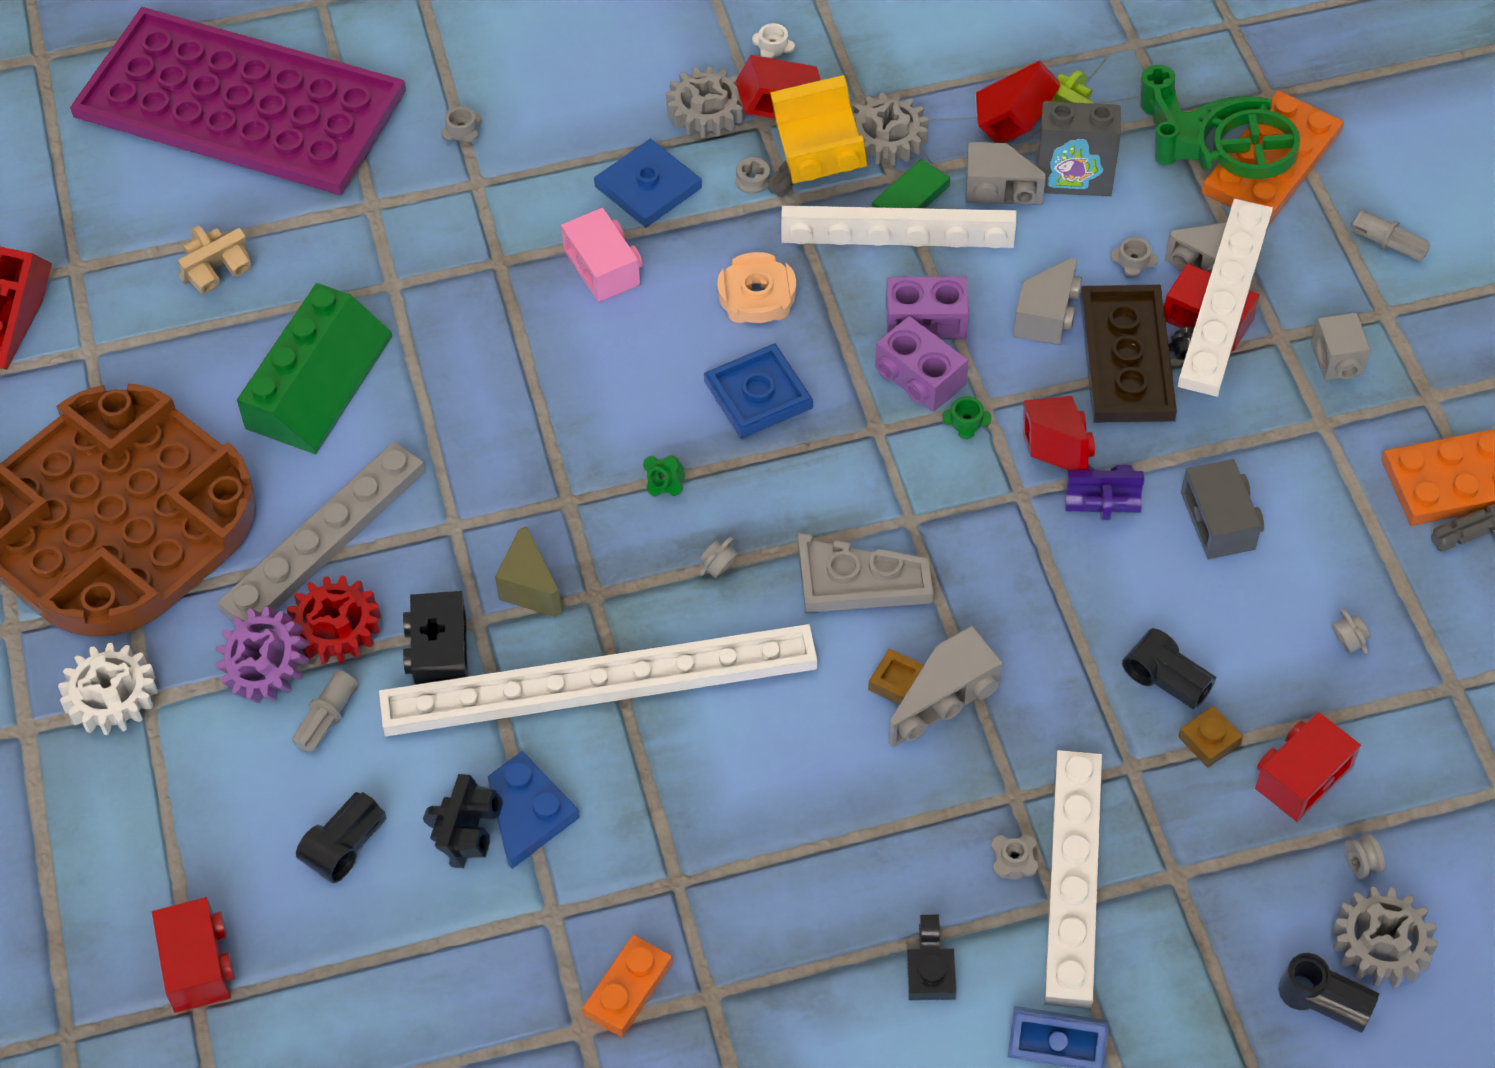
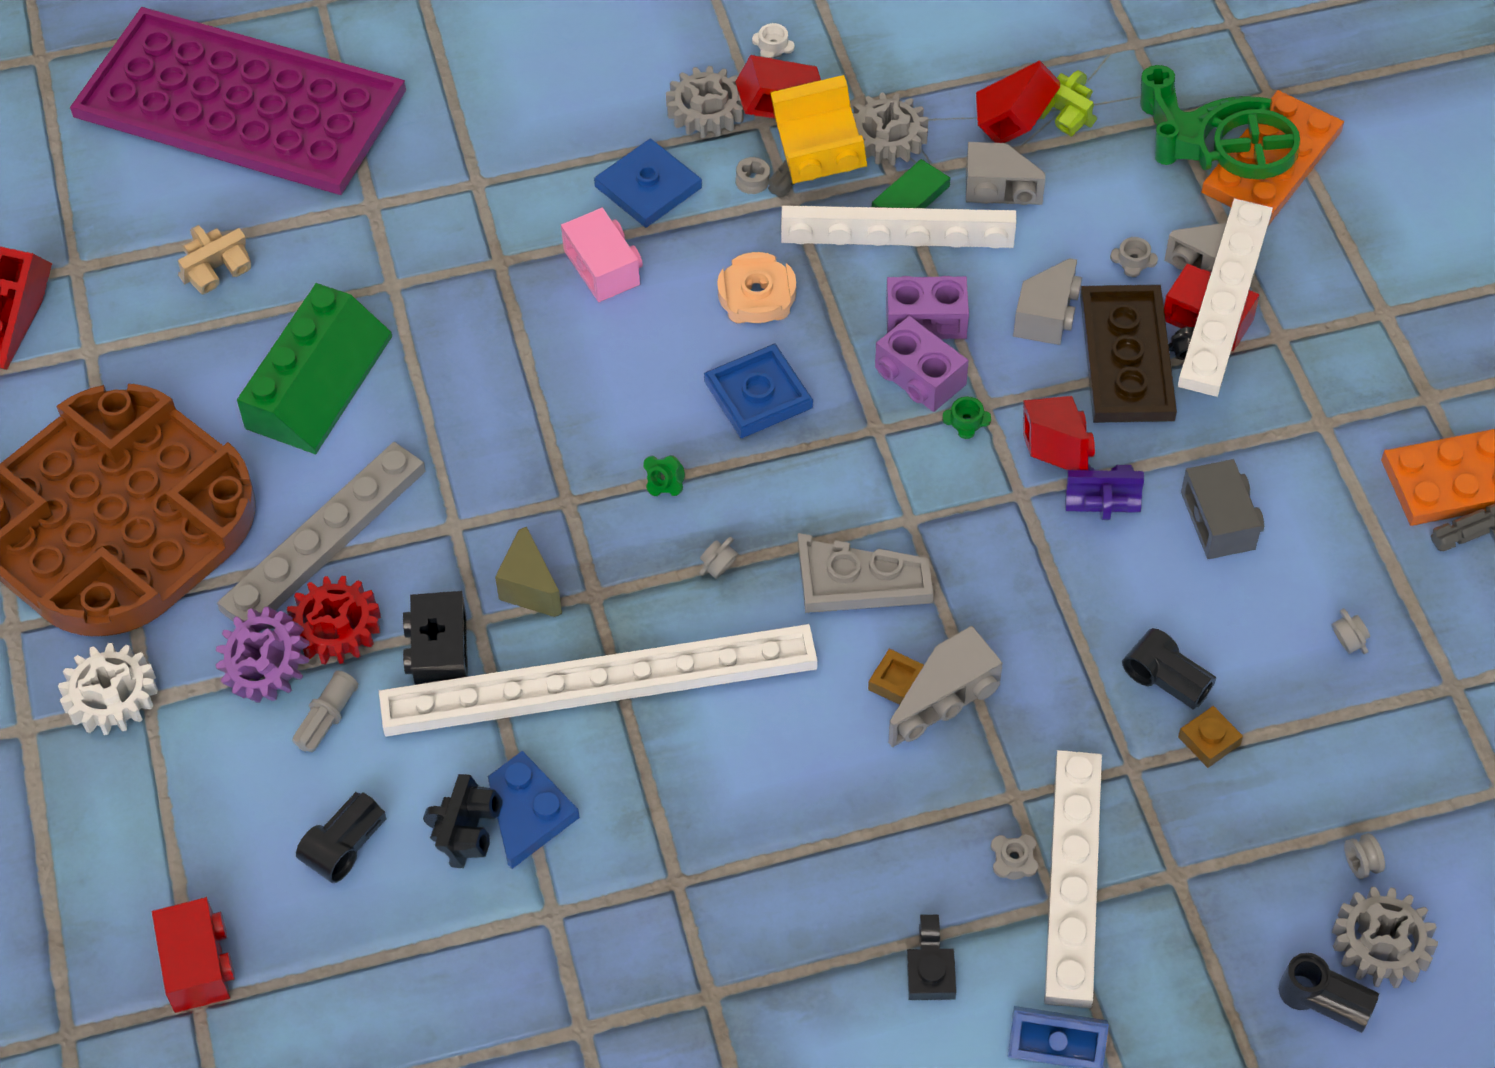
(461, 124): light grey plate -> none
(627, 986): orange plate -> none
(1079, 147): dark grey panel -> none
(1306, 765): red brick -> none
(1340, 346): light grey brick -> none
(1390, 235): light grey axle -> none

